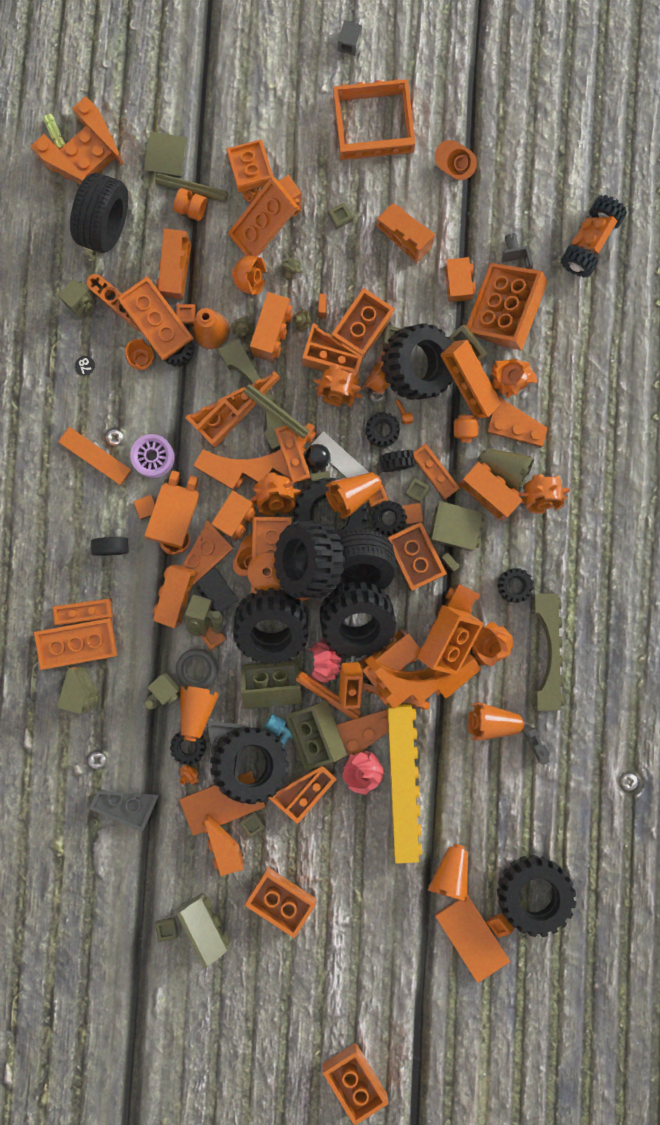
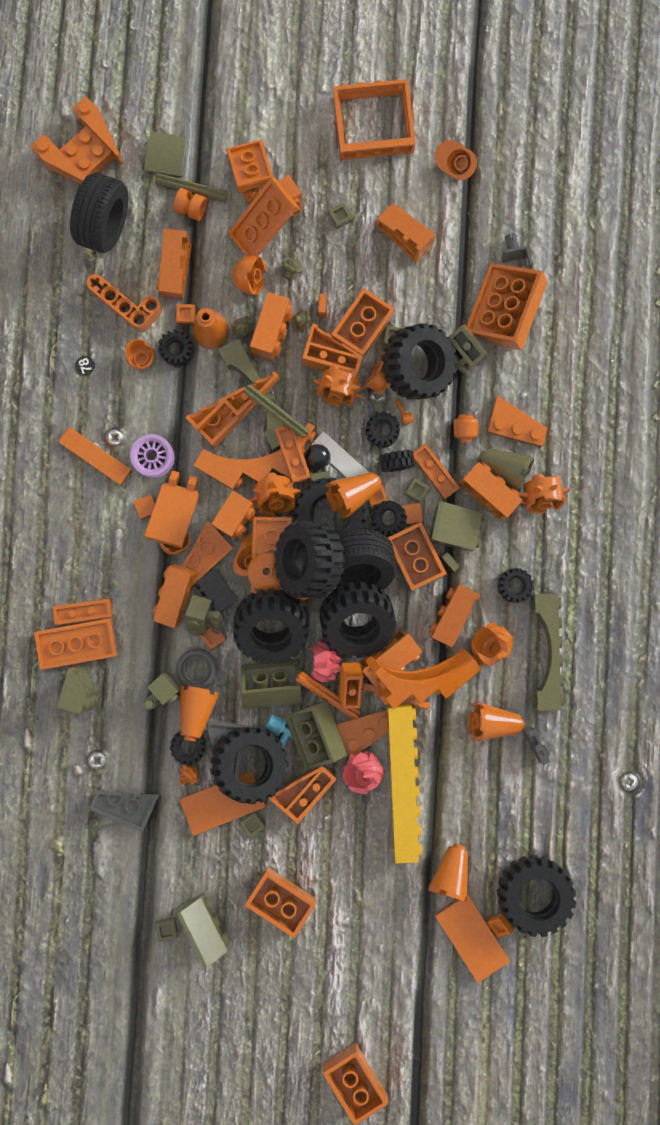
(54, 131): yellowish green axle -> none
(77, 298): olive brick -> none
(109, 546): black tyre -> none
(155, 318): orange tile -> none
(226, 850): orange slope -> none
(349, 37): dark grey brick -> none
(450, 640): orange brick -> none
(458, 279): orange brick -> none
(471, 379): orange brick -> none
(511, 376): orange hair -> none
(592, 235): plate -> none

